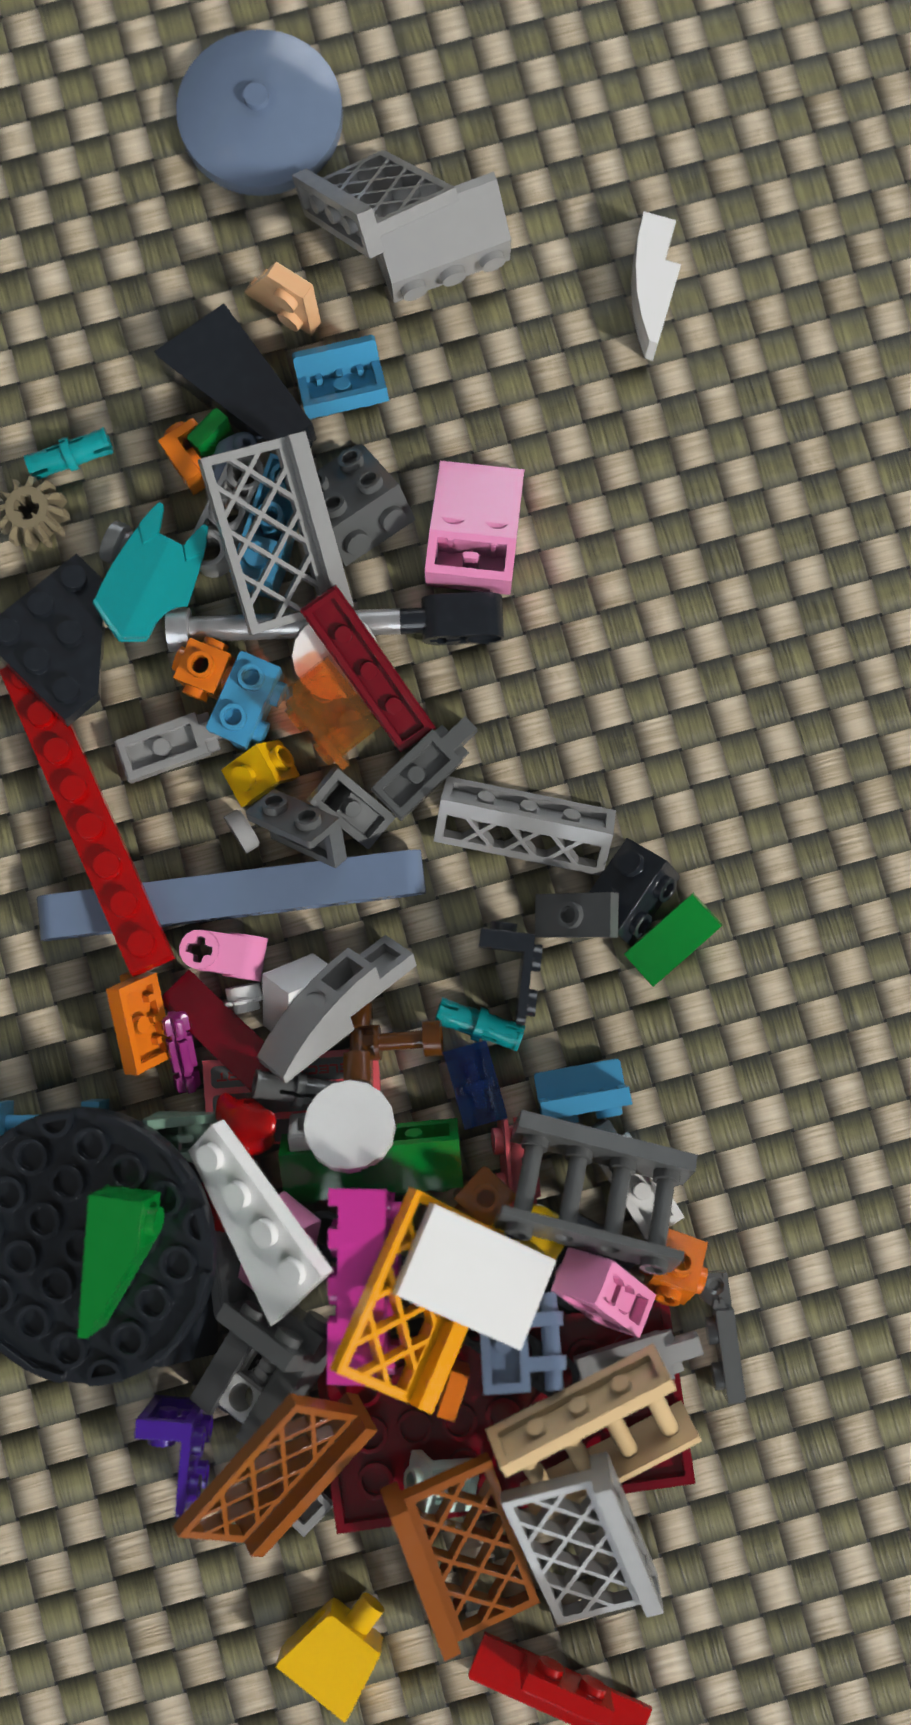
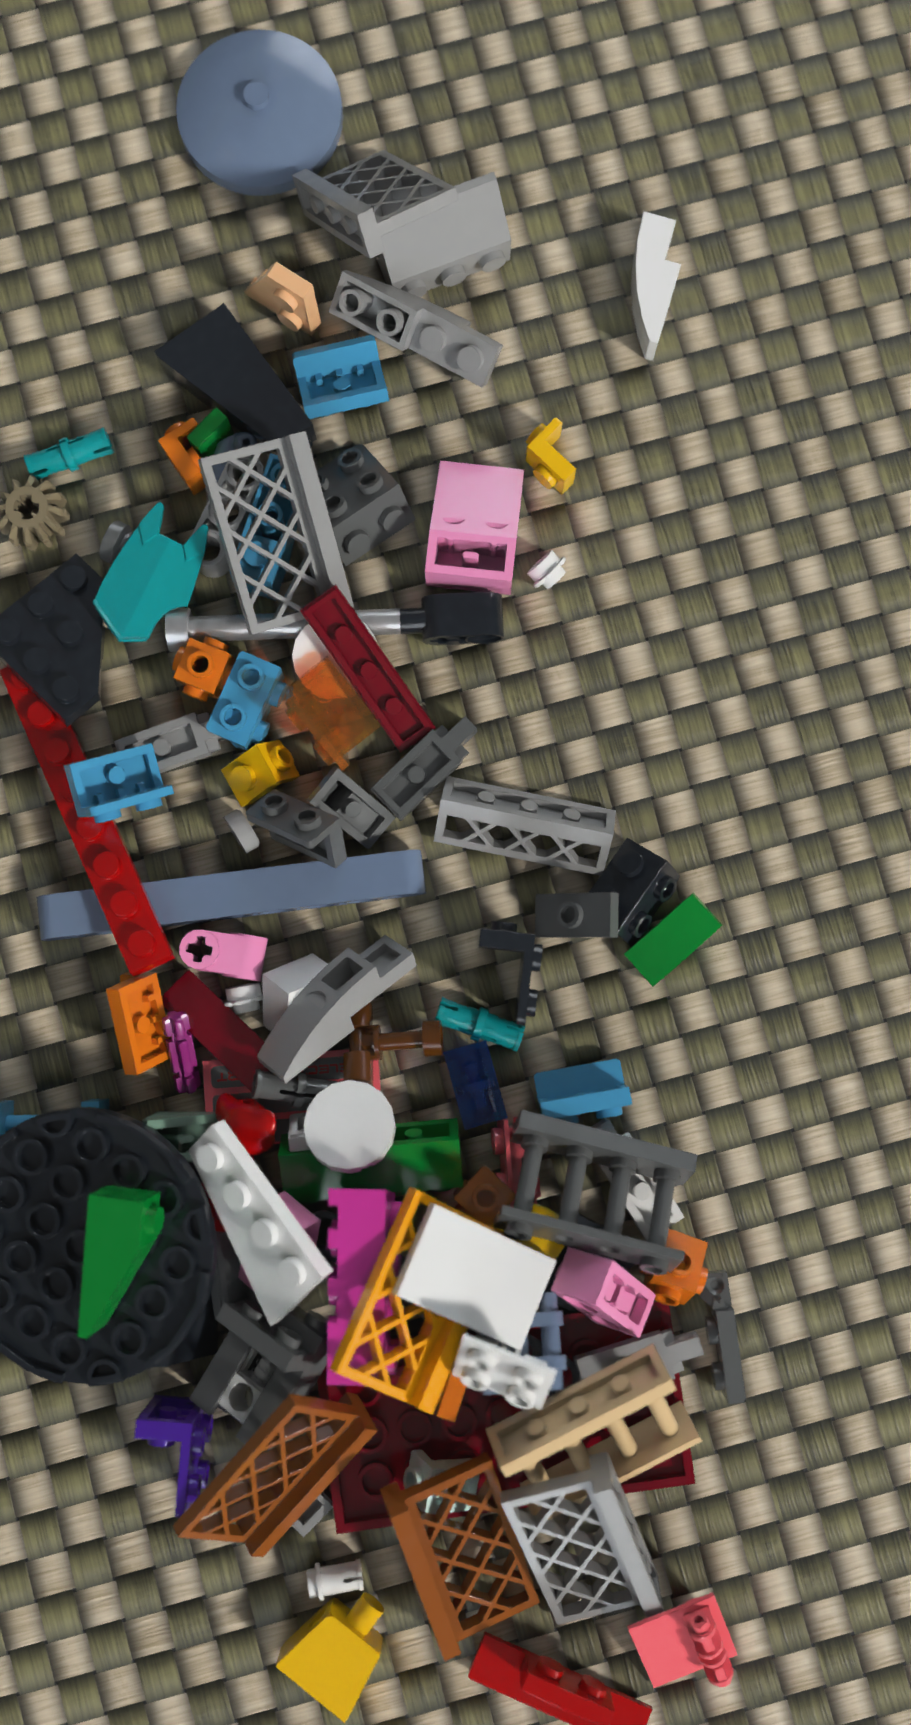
(115, 782): none -> dark azure bracket
(334, 1579): none -> white pin
(415, 324): none -> light grey slope
(520, 1379): none -> white hinge
(547, 570): none -> white plate
(548, 464): none -> yellow bracket
(685, 1642): none -> coral hinge

